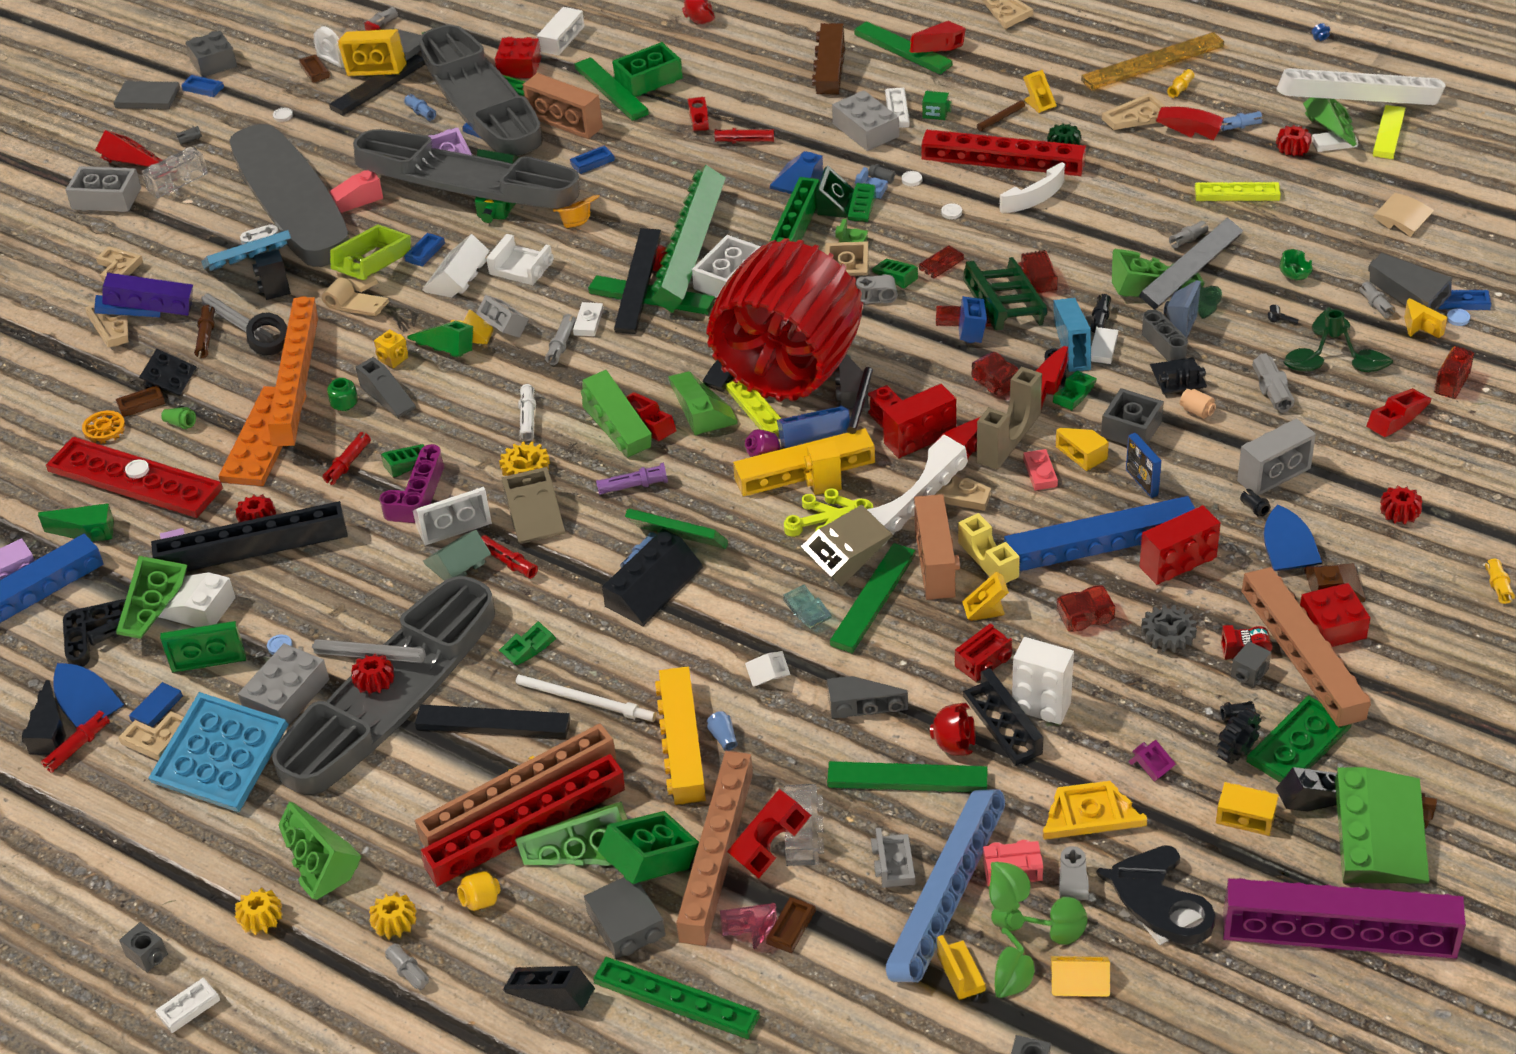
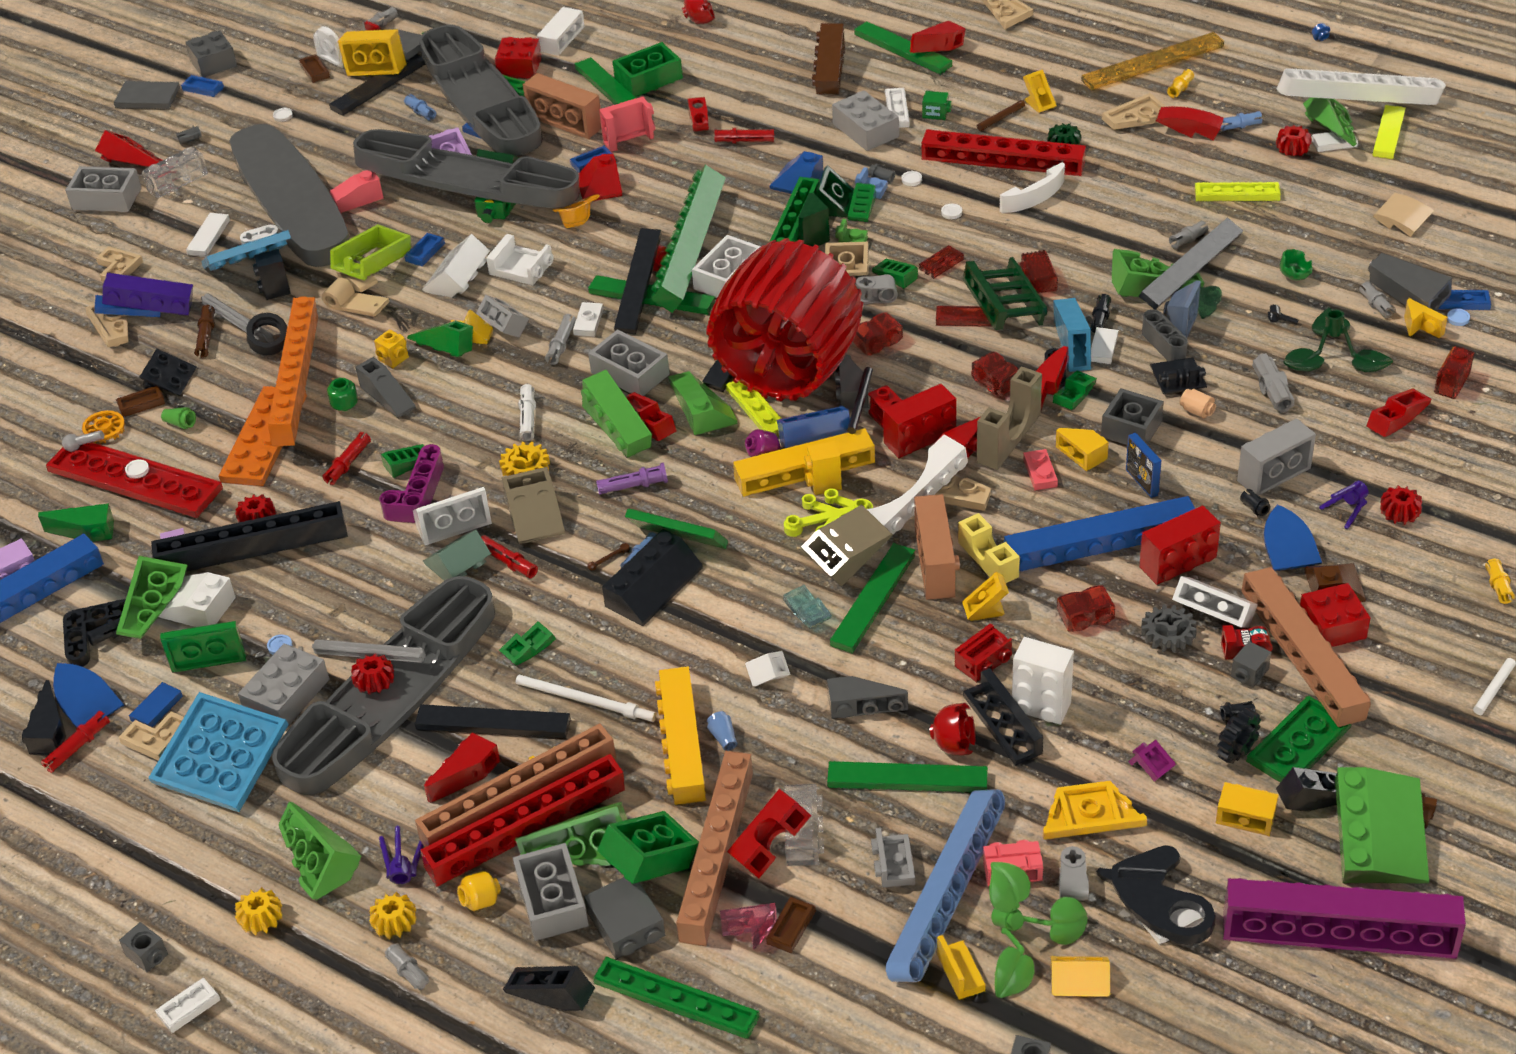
(72, 442): none -> light grey bar
(208, 235): none -> white tile
(400, 868): none -> dark purple plant
(466, 766): none -> red slope
(550, 892): none -> light grey brick
(600, 178): none -> red slope
(624, 548): none -> reddish brown hinge
(626, 122): none -> coral panel
(629, 362): none -> light grey brick
(814, 222): none -> dark green slope
(878, 333): none -> clear red brick
(972, 320): blue slope -> none
(1215, 602): none -> white brick
(1352, 494): none -> dark purple plant
(1494, 686): none -> white bar

